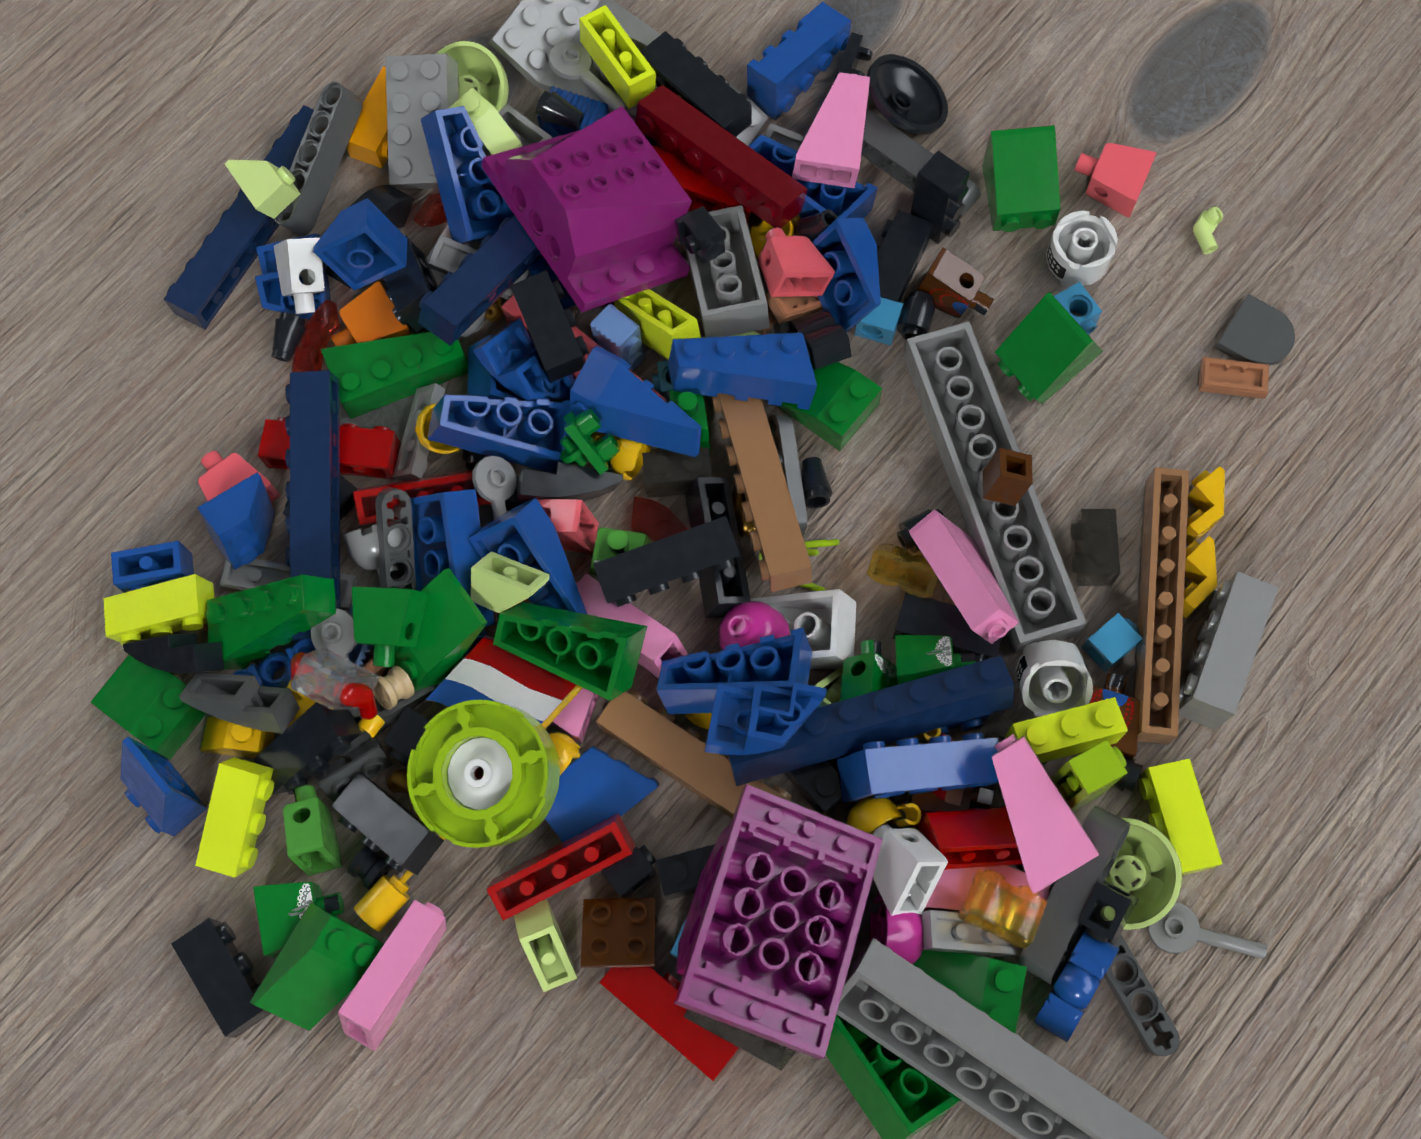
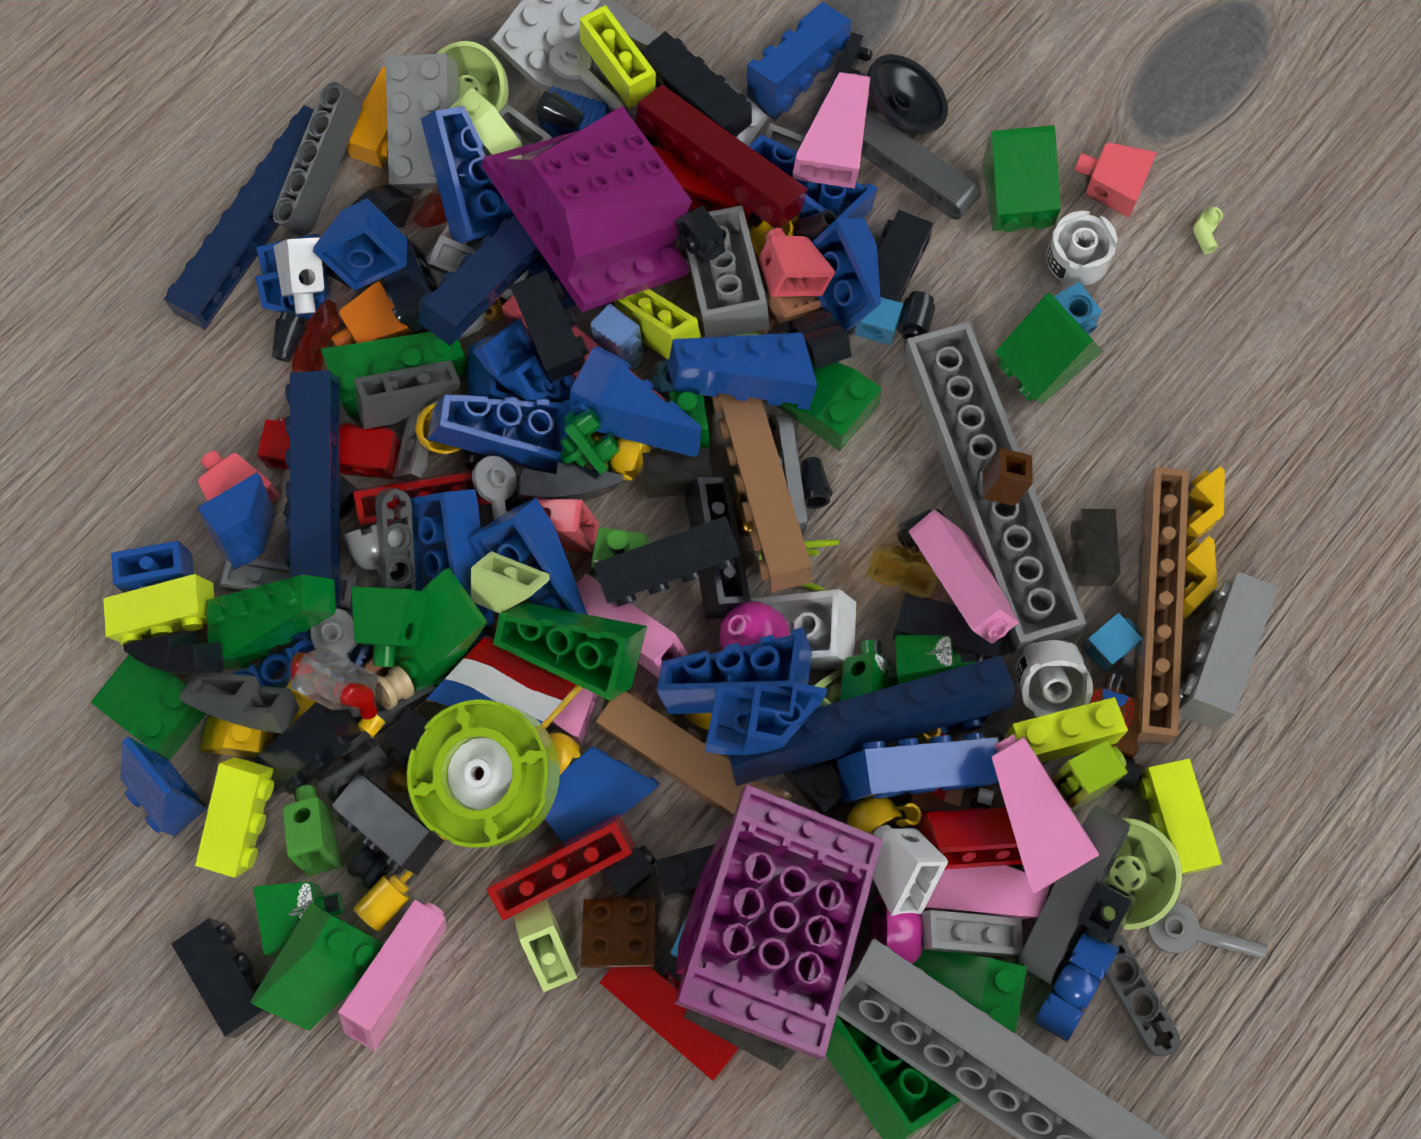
(264, 184): yellowish green slope -> none
(400, 393): none -> dark grey slope
(654, 519): clear red tile -> none
(940, 195): black brick -> none
(955, 285): reddish brown torso -> none
(1002, 908): clear yellow brick -> none
(1234, 377): nougat plate -> none
(1258, 334): dark grey tile -> none

